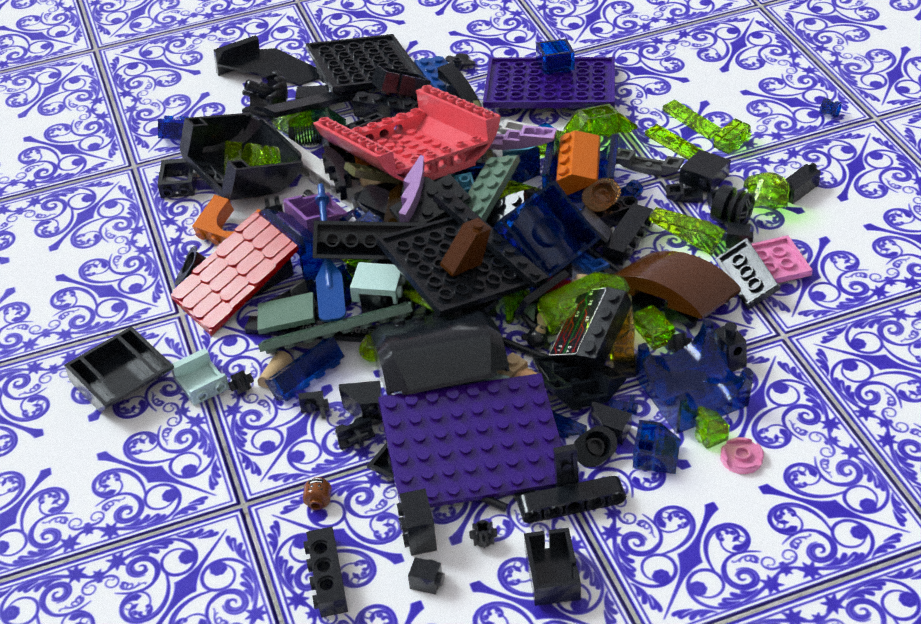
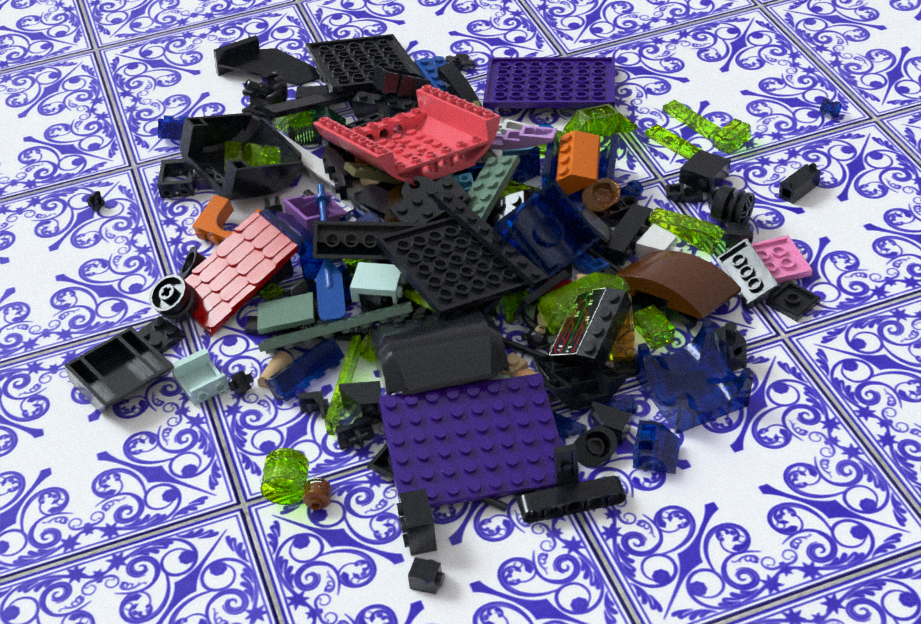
(95, 201): none -> black plate
(162, 334): none -> black plate
(174, 298): none -> black wheel
(271, 291): none -> clear neon green tile
(284, 476): none -> clear neon green wheel
(326, 572): black brick -> none
(346, 375): none -> clear neon green tile
(412, 190): lavender slope -> none
(467, 248): reddish brown slope -> none
(483, 533): black gear -> none
(552, 569): black piece -> none
(555, 56): clear blue piece -> none
(628, 159): dark grey slope -> none
(656, 240): none -> white torso
(678, 341): black gear -> none
(710, 427): clear neon green slope -> none
(741, 455): bright pink tile -> none
(769, 189): clear neon green brick -> none
(793, 301): none -> black tile

